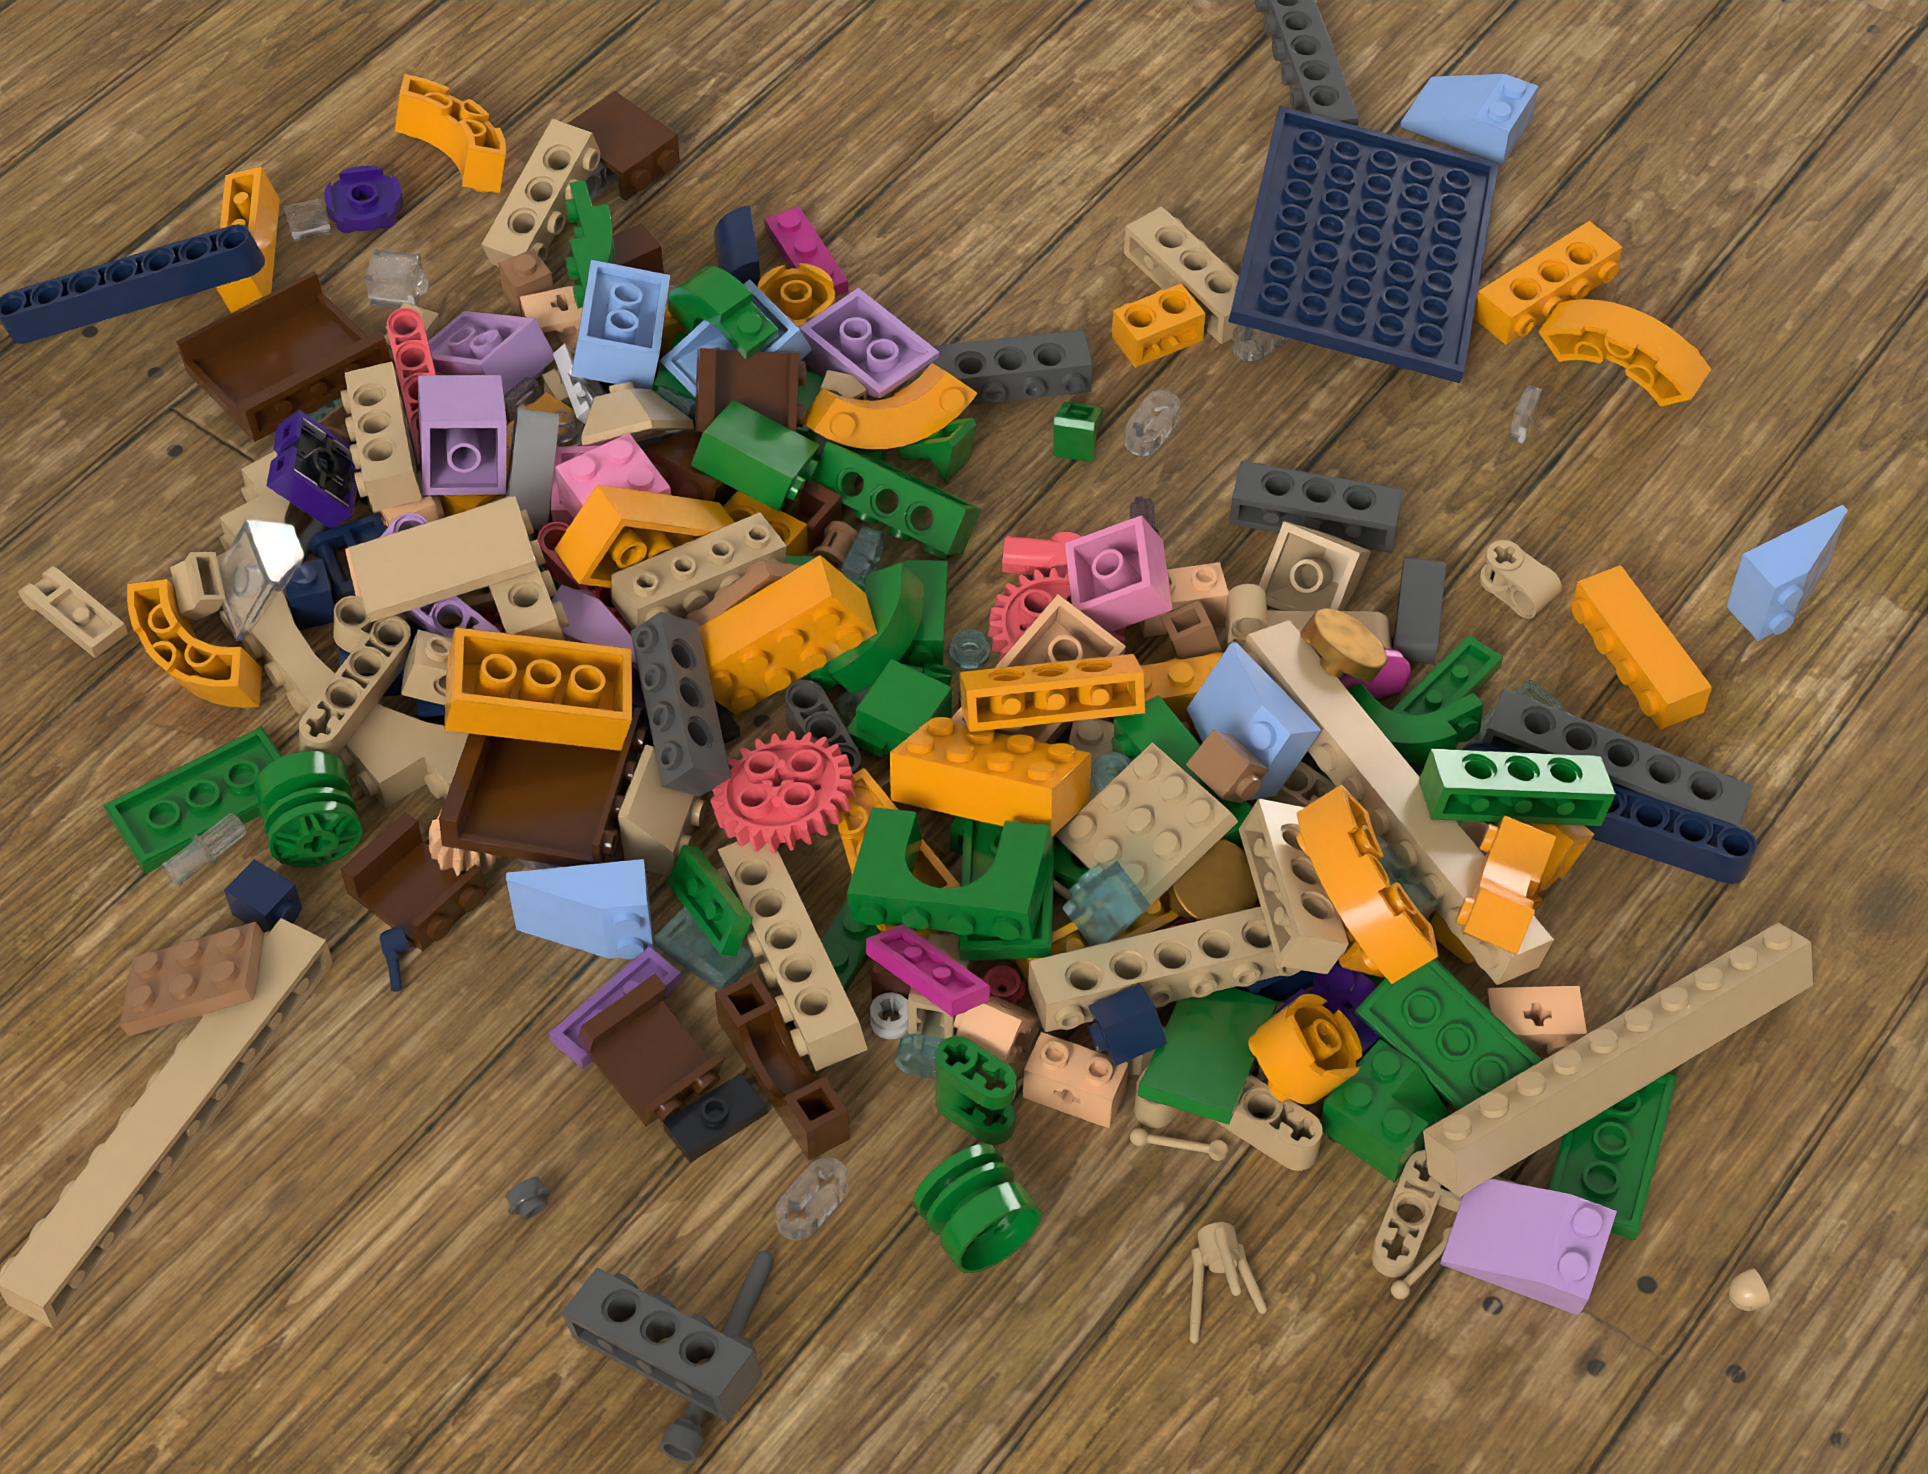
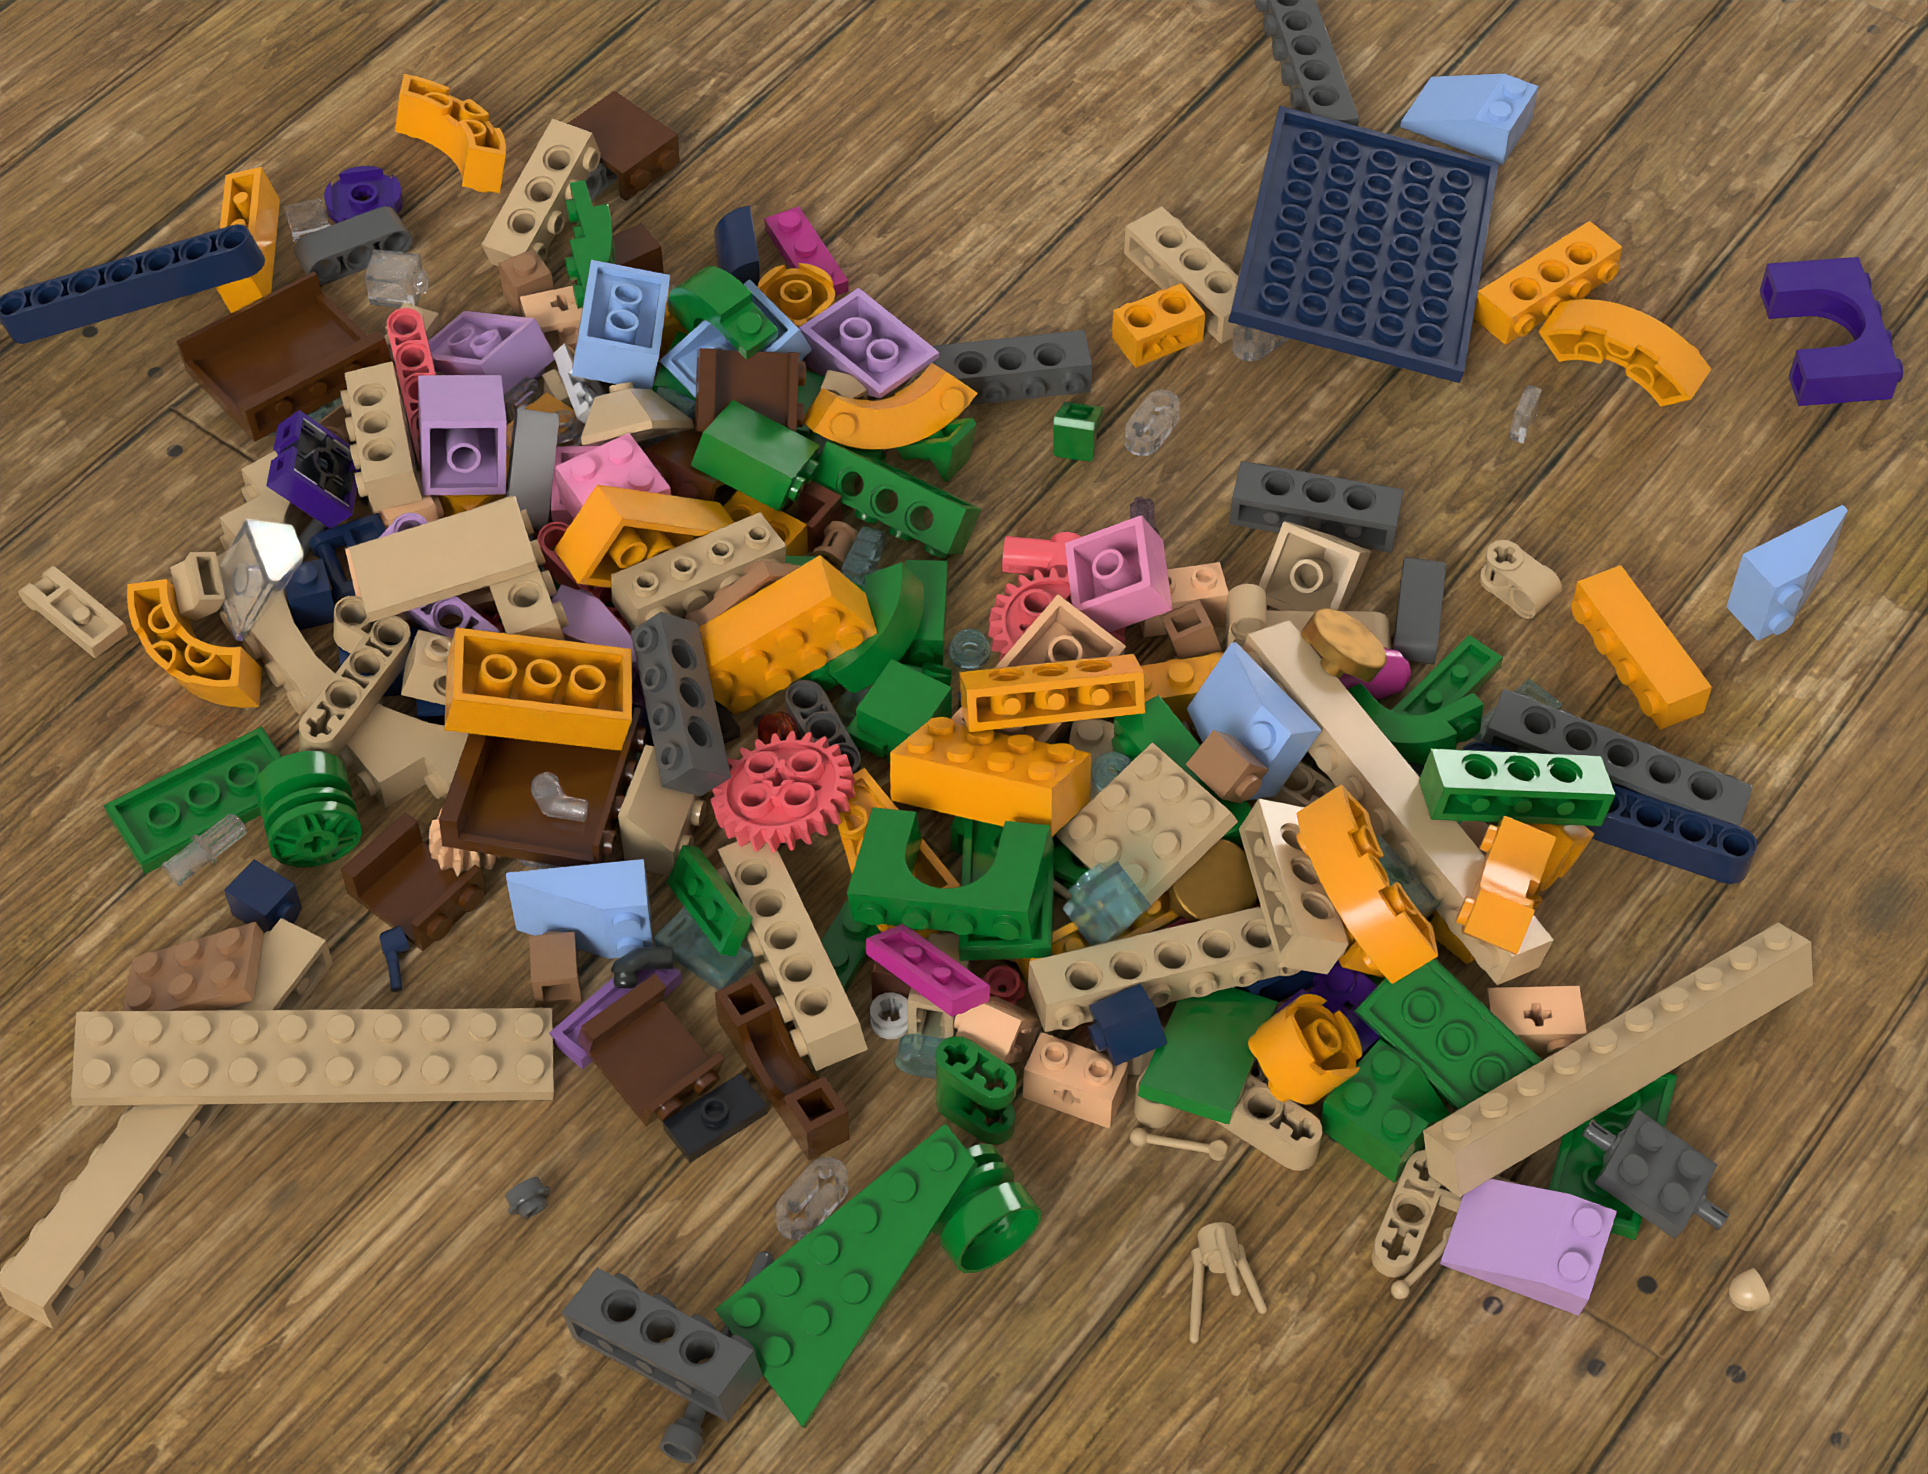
(312, 1056): none -> tan plate
(350, 244): none -> dark grey beam
(553, 800): none -> clear arm
(555, 968): none -> medium nougat brick
(641, 959): none -> pearl dark grey arm
(778, 723): none -> clear red tile
(835, 1282): none -> green wing
(1655, 1174): none -> dark grey plate
(1843, 294): none -> dark purple arch

